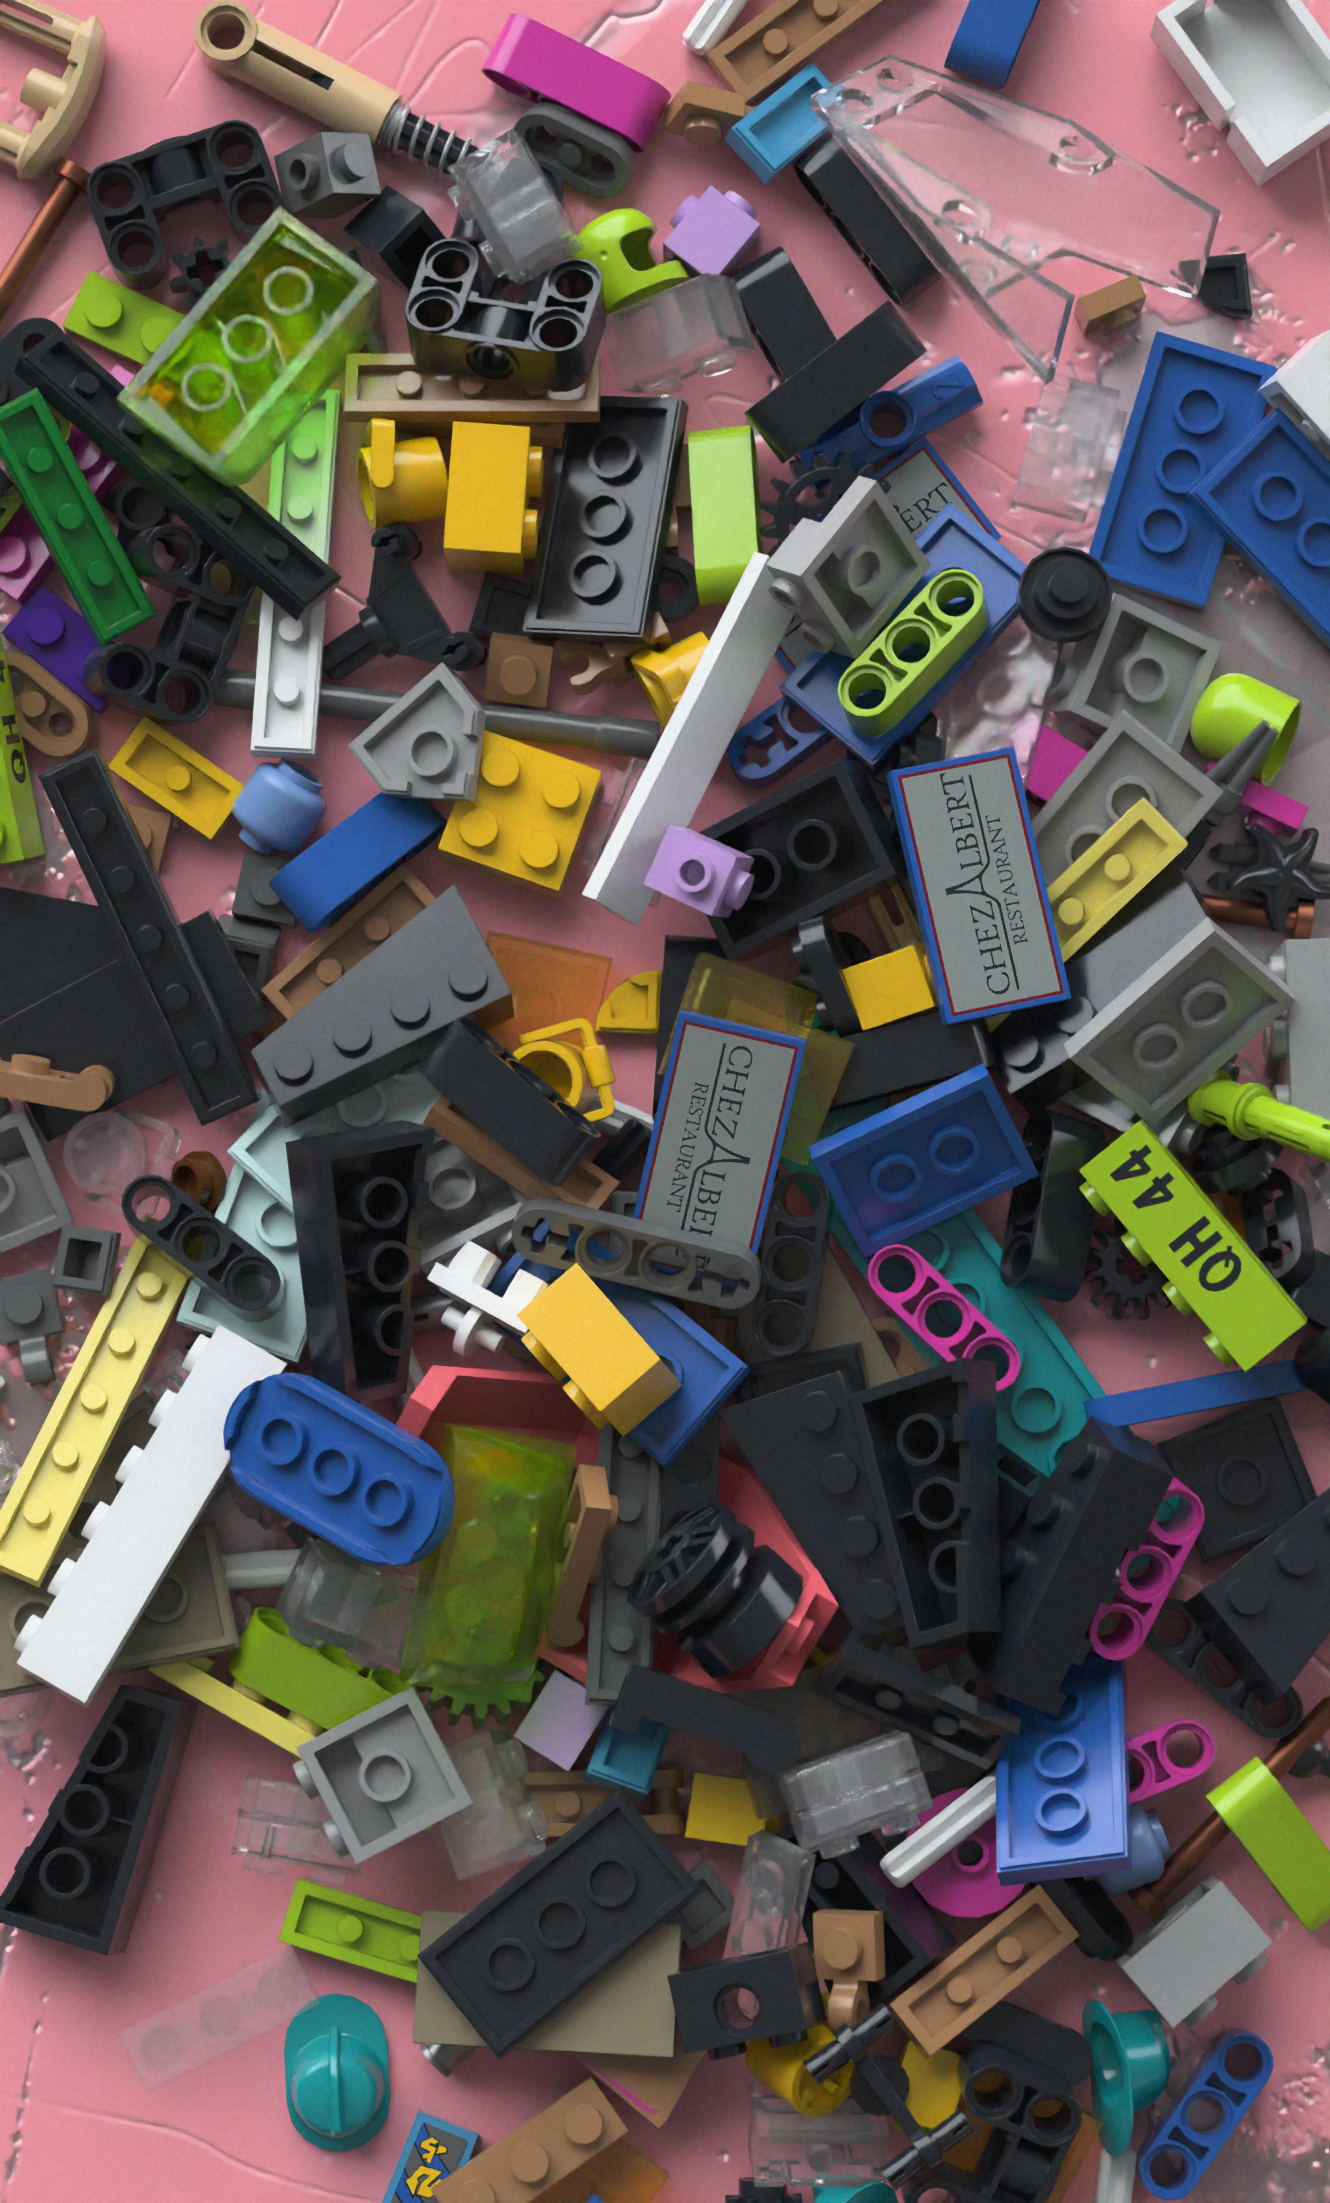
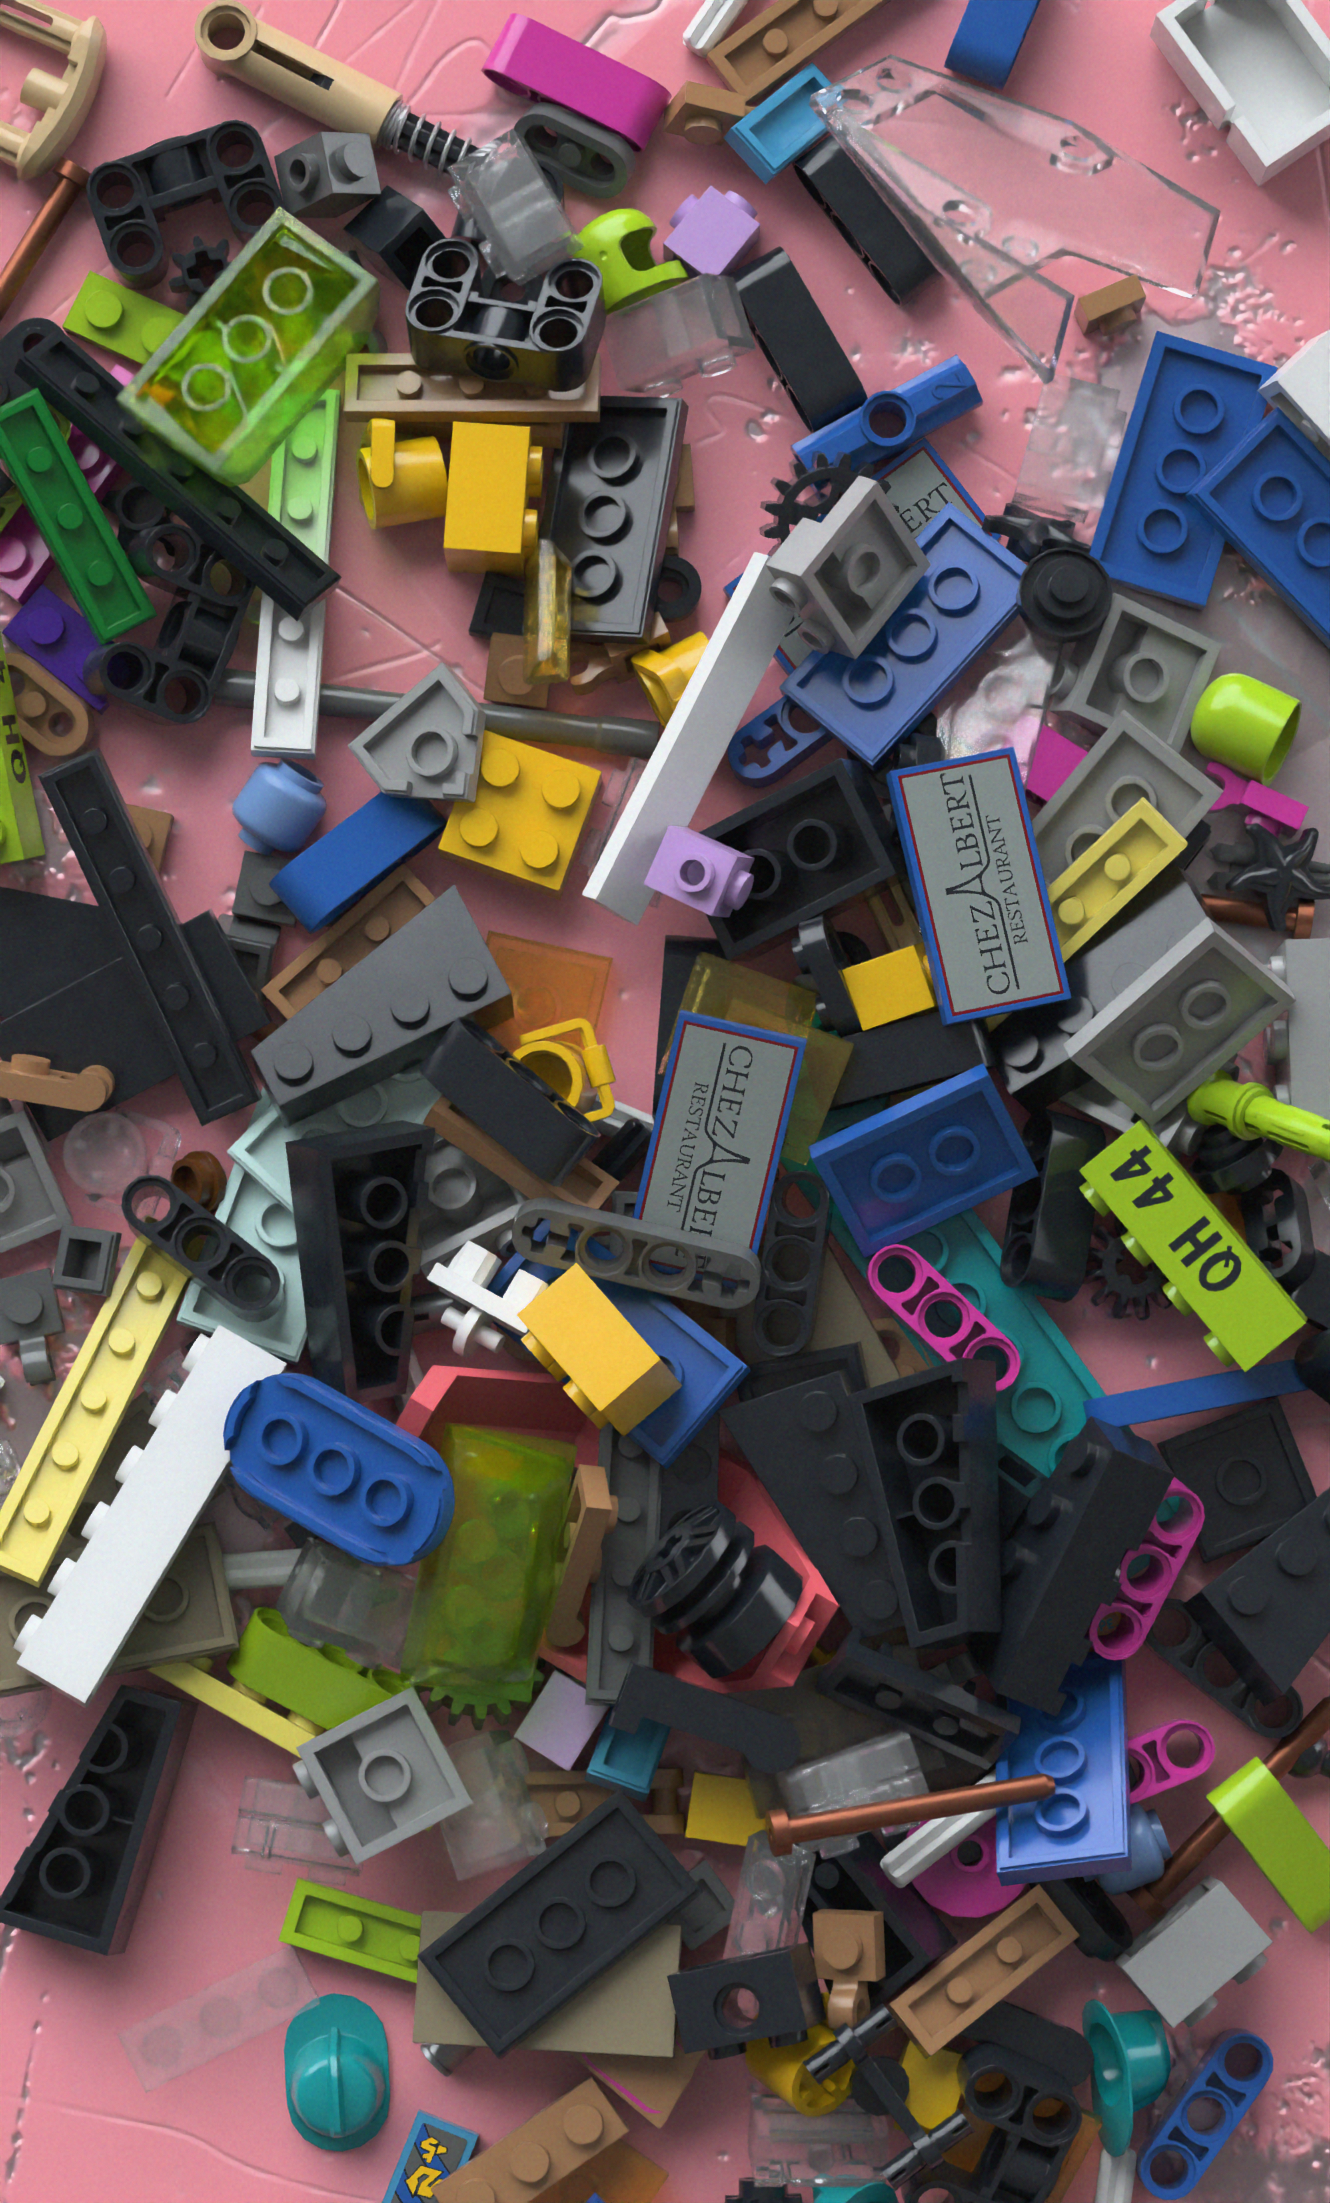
(177, 778): yellow plate -> none
(400, 616): black axle -> none
(547, 616): none -> clear yellow slope
(632, 1006): yellow tile -> none
(723, 508): lime beam -> none
(786, 1831): none -> copper bar
(835, 381): black beam -> none
(918, 623): lime beam -> none
(1031, 533): none -> black animal
(1226, 286): black tile -> none
(1236, 769): dark grey piece -> none

